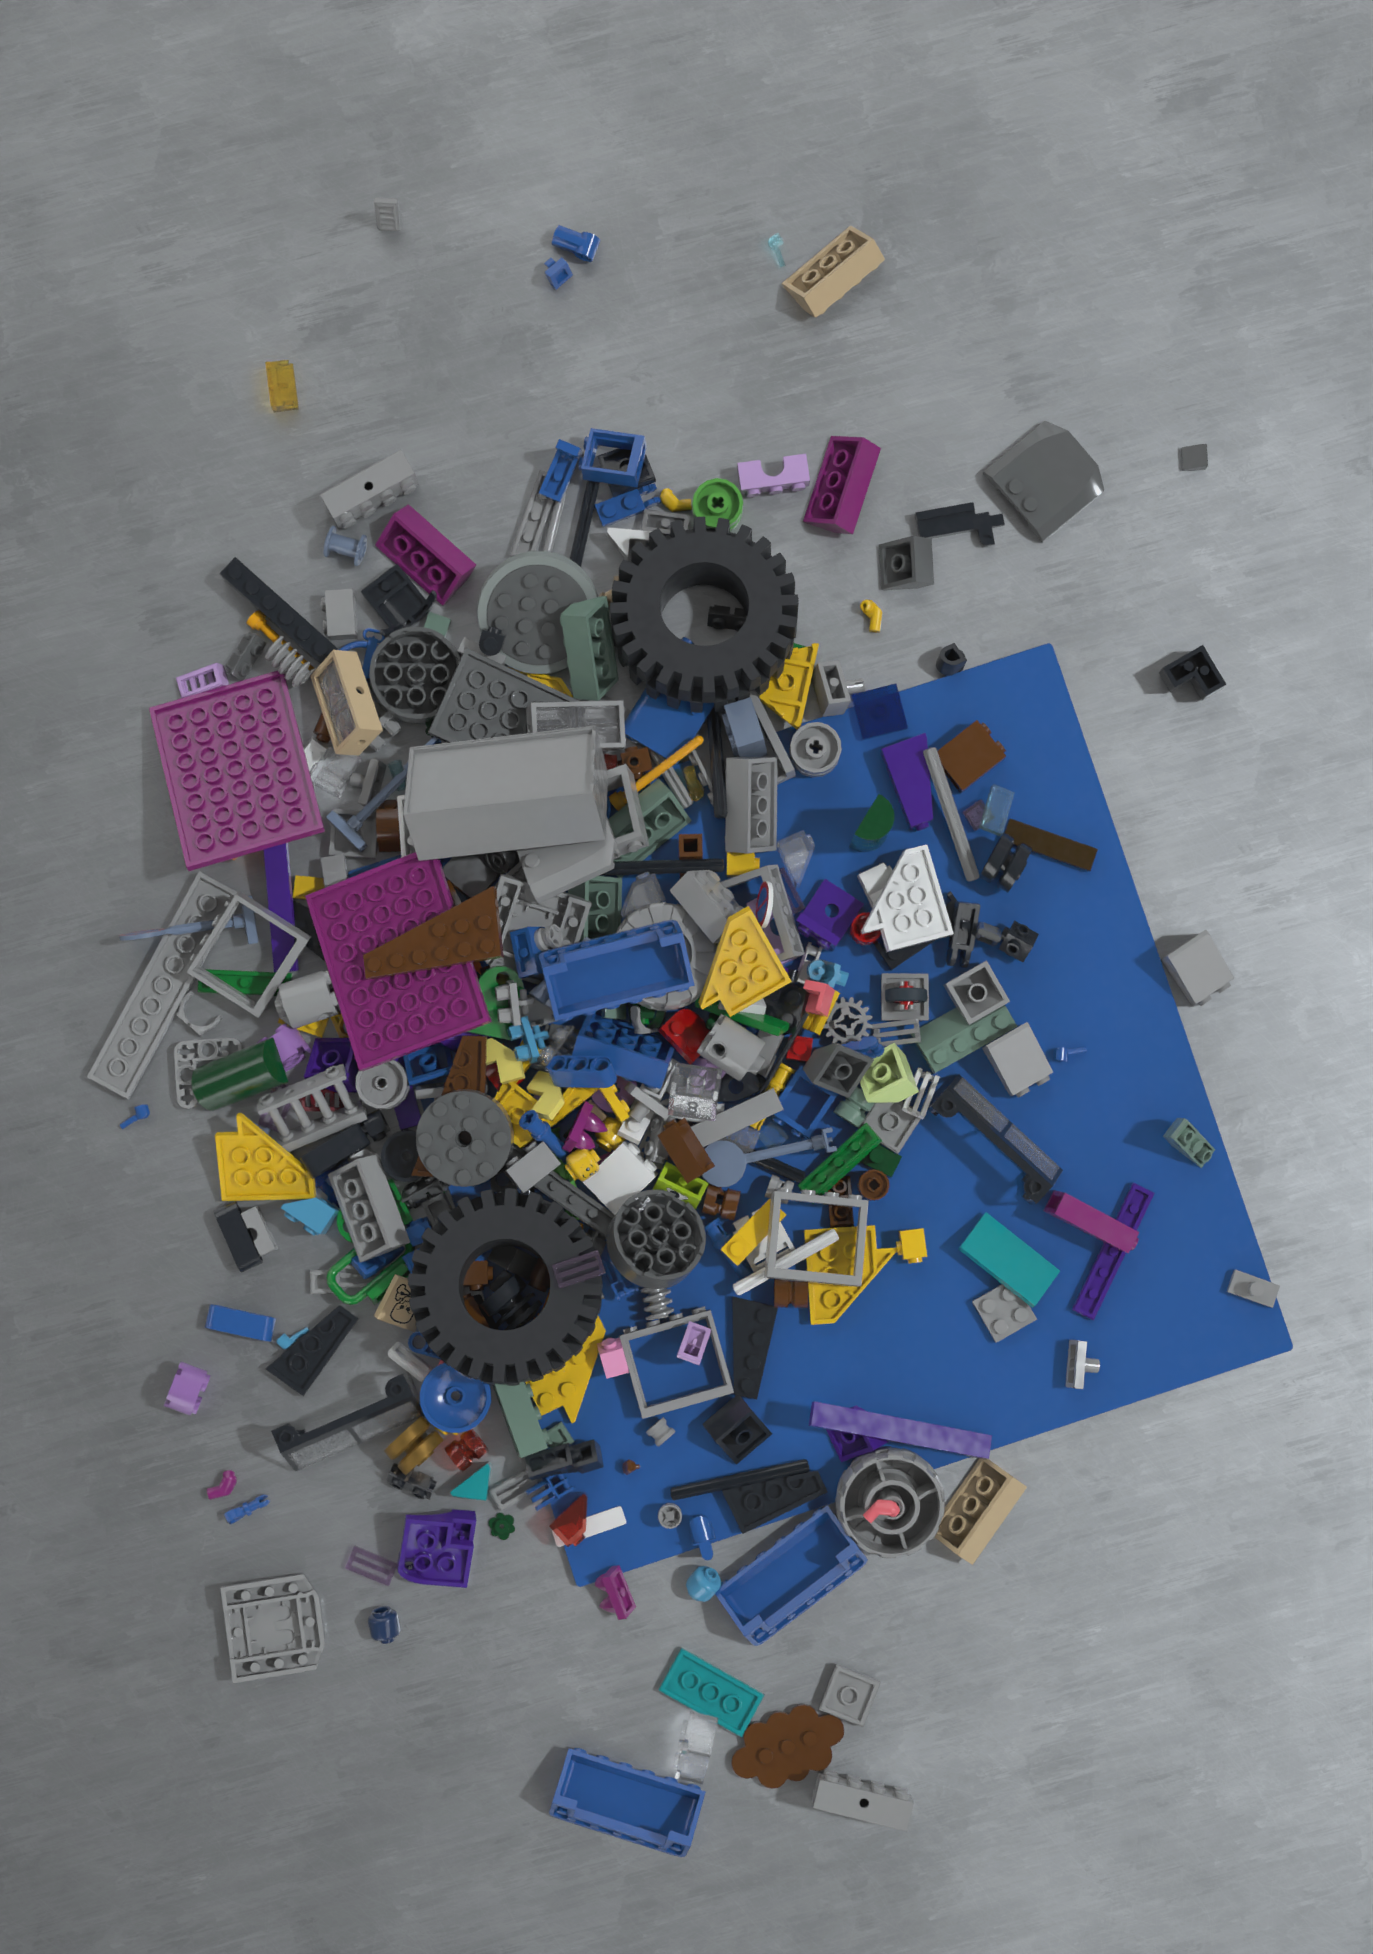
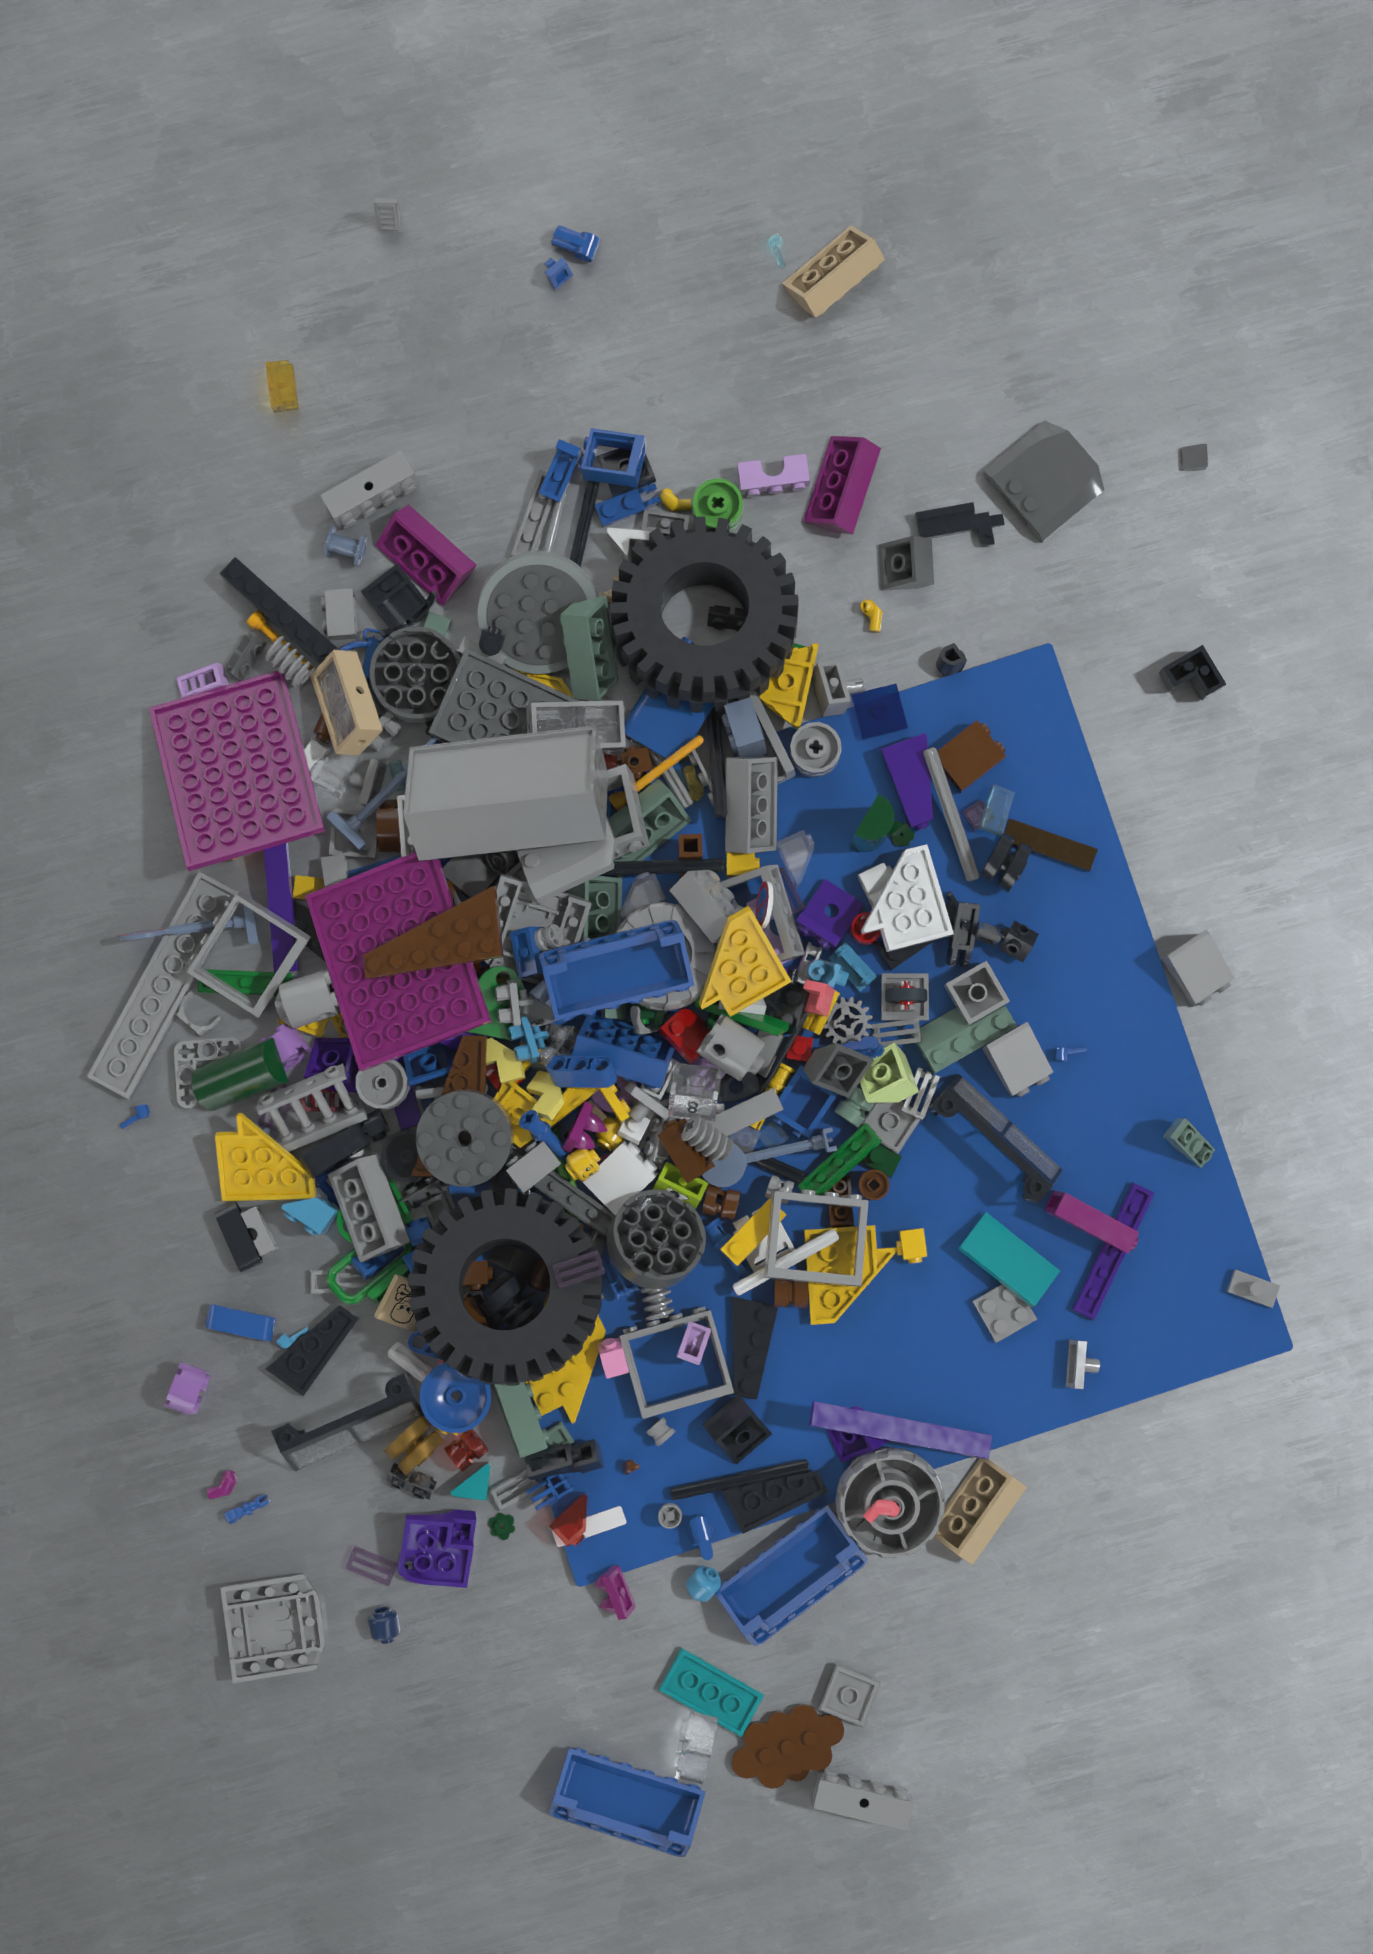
(707, 1139): none -> light grey piece
(859, 973): none -> dark azure hinge
(899, 838): none -> dark green plant

